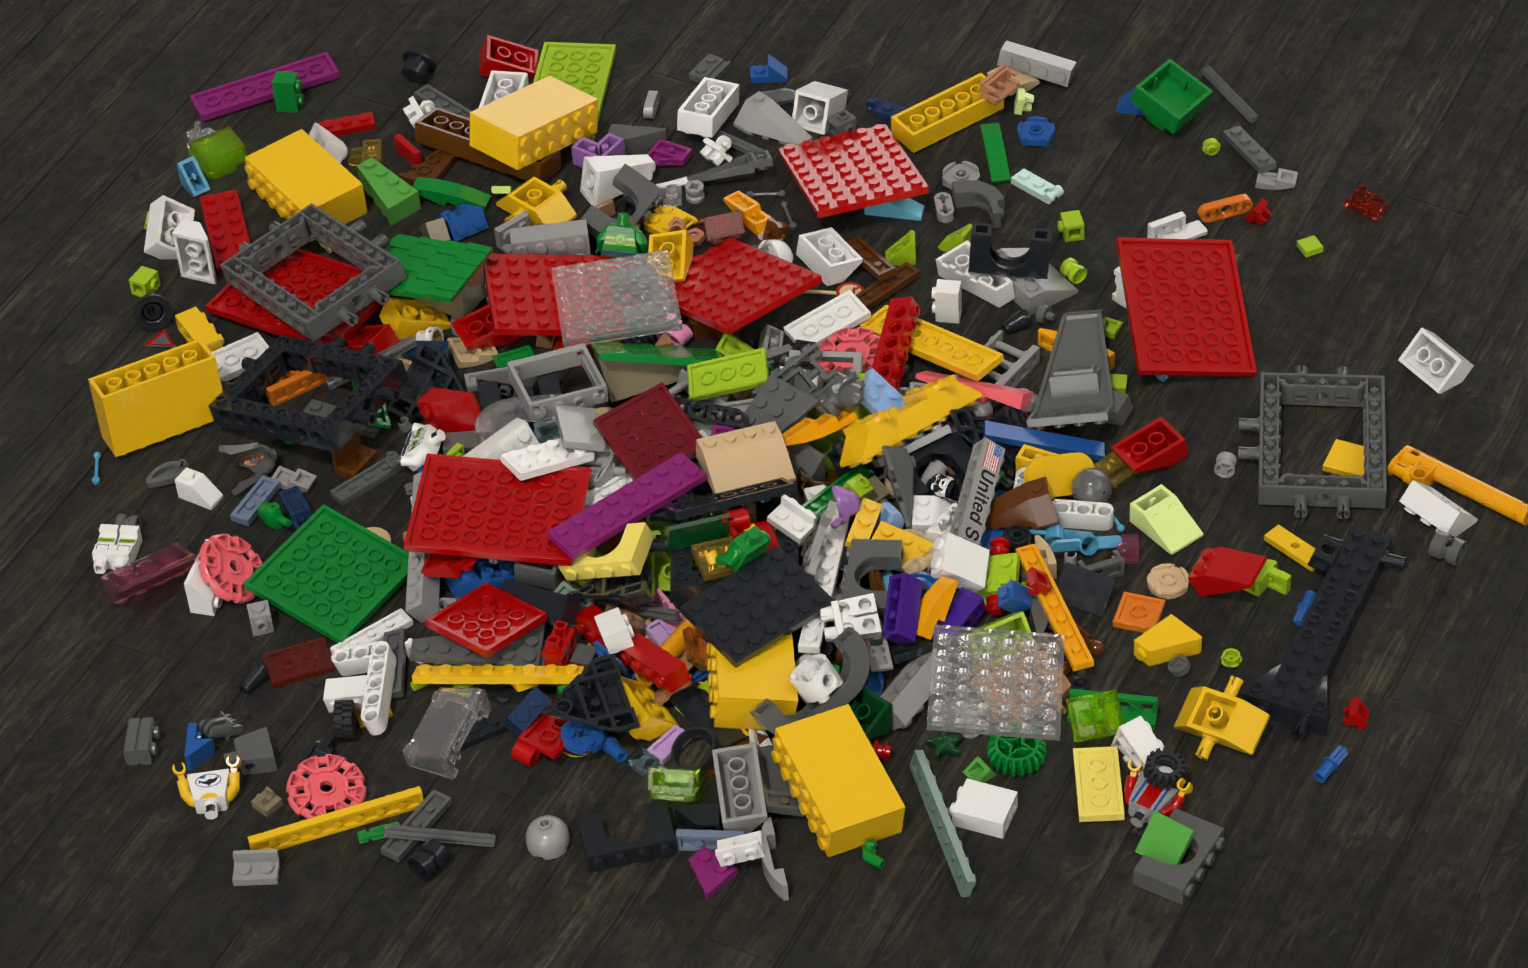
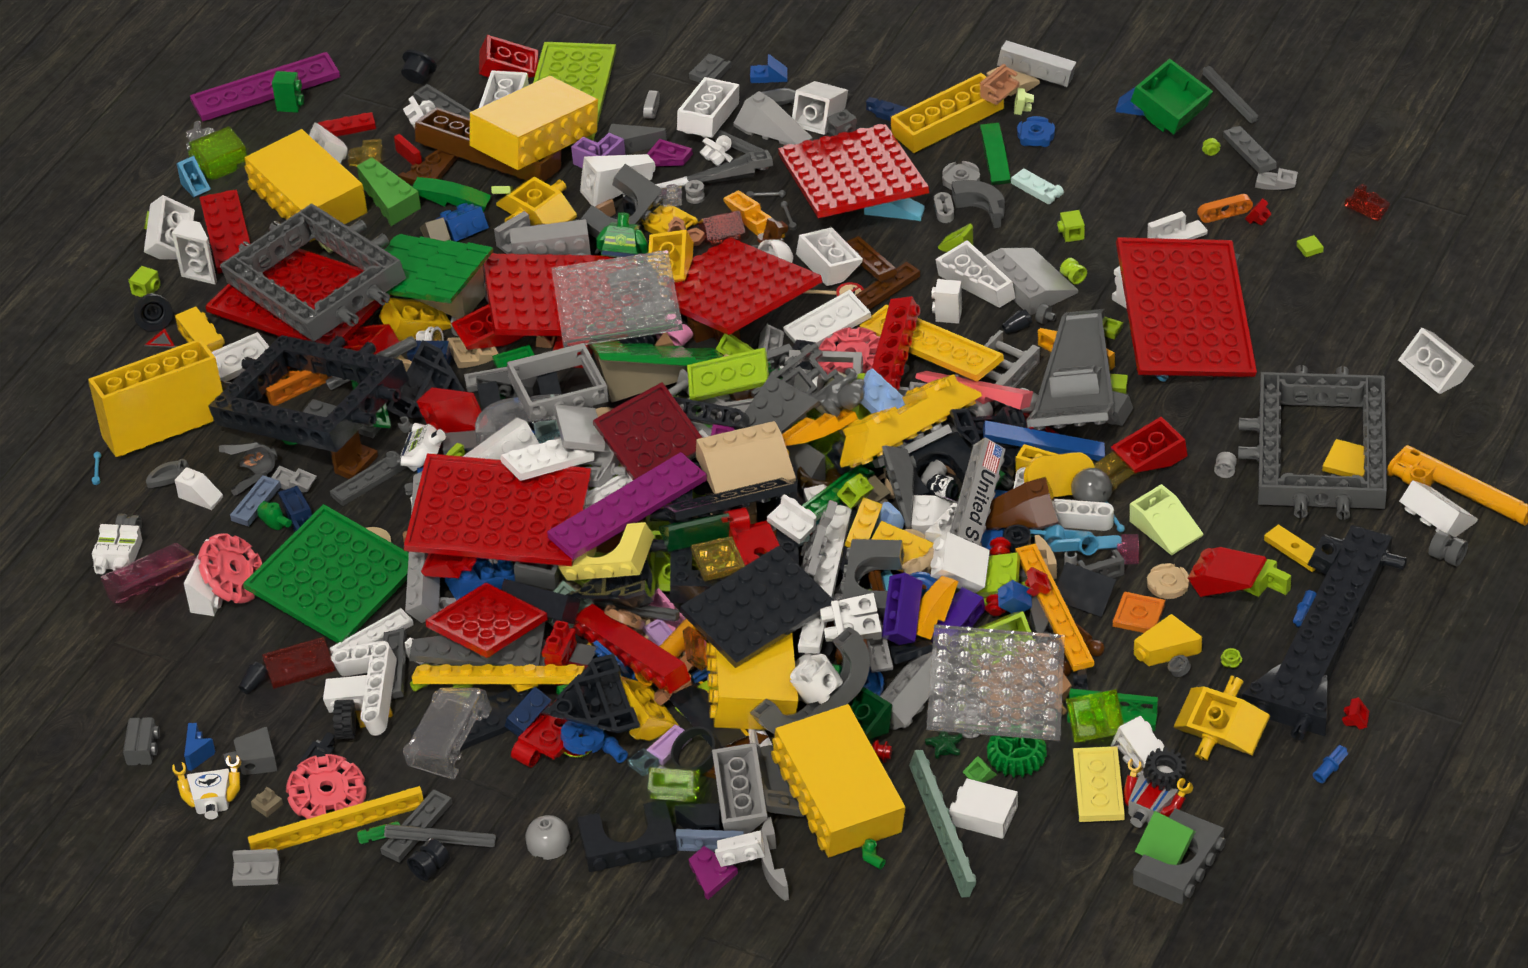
(221, 726): dark grey arm -> none
(260, 618): light grey brick -> none
(615, 630): white brick -> none
(742, 550): green torso -> none
(847, 504): medium lavender hat -> none
(902, 250): lime slope -> none
(987, 260): black arch -> none

